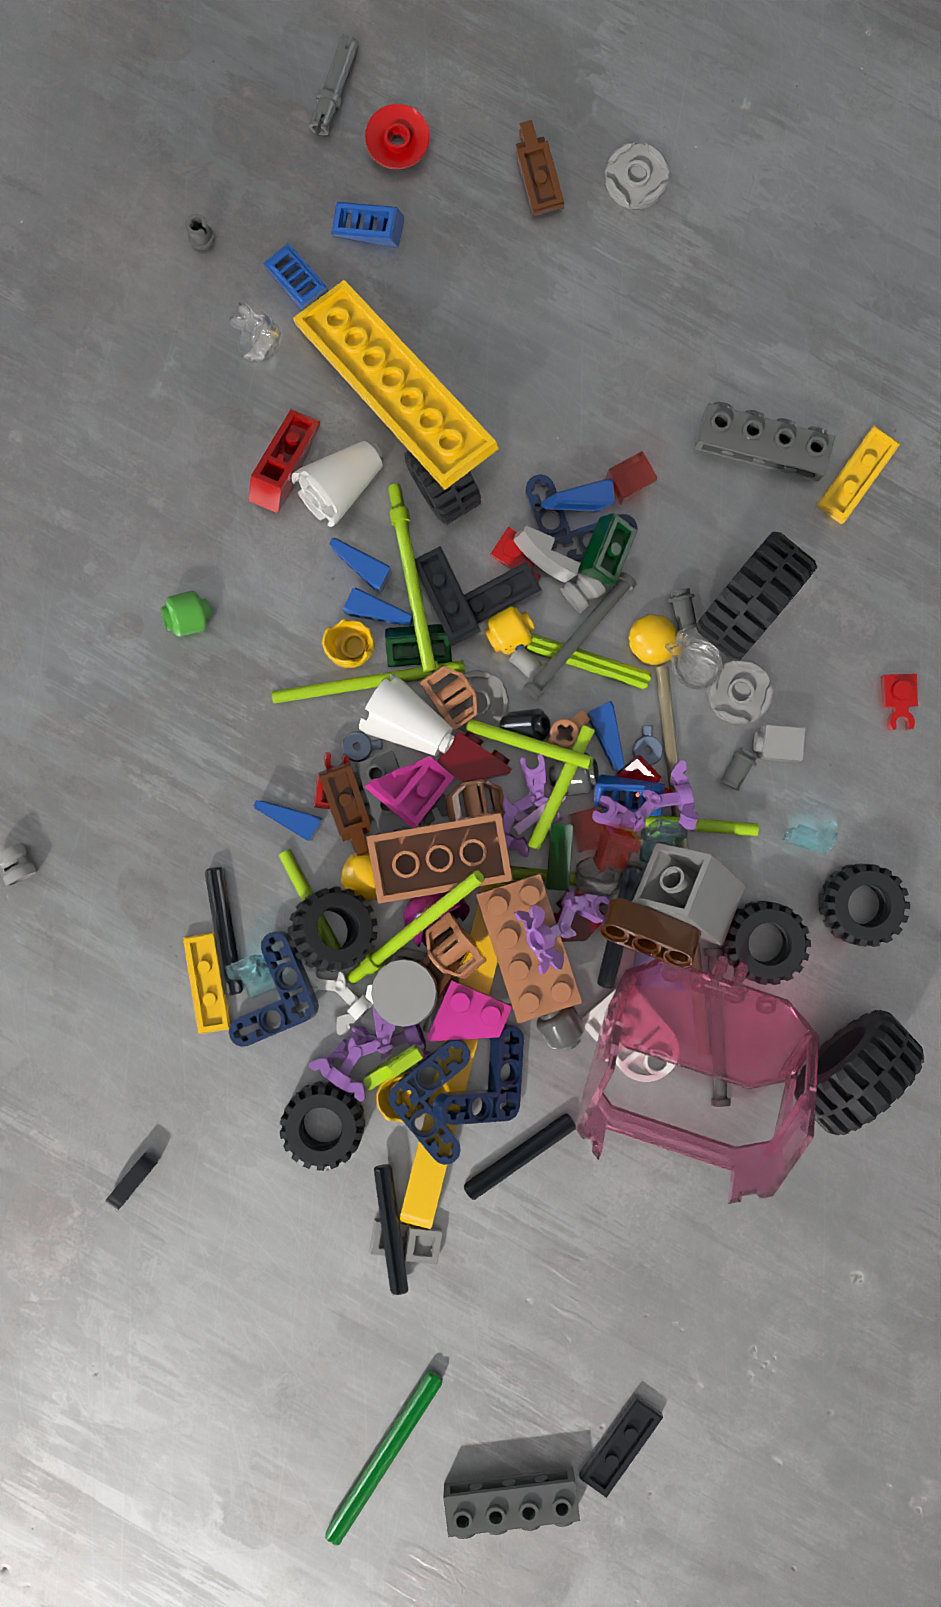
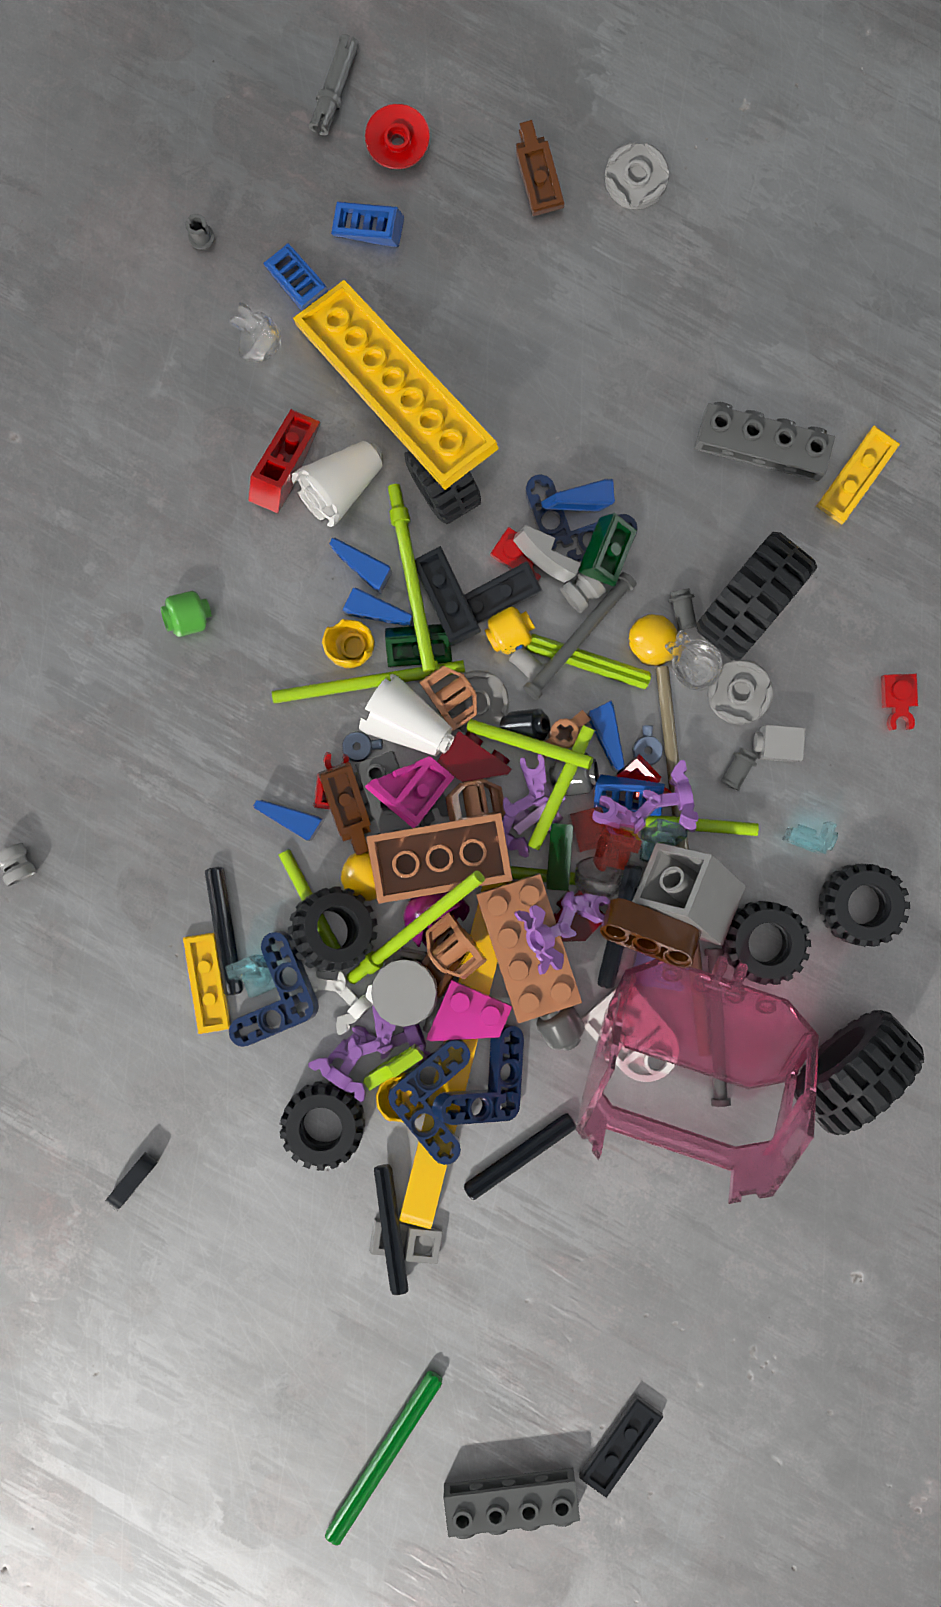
(631, 476): clear red panel -> none

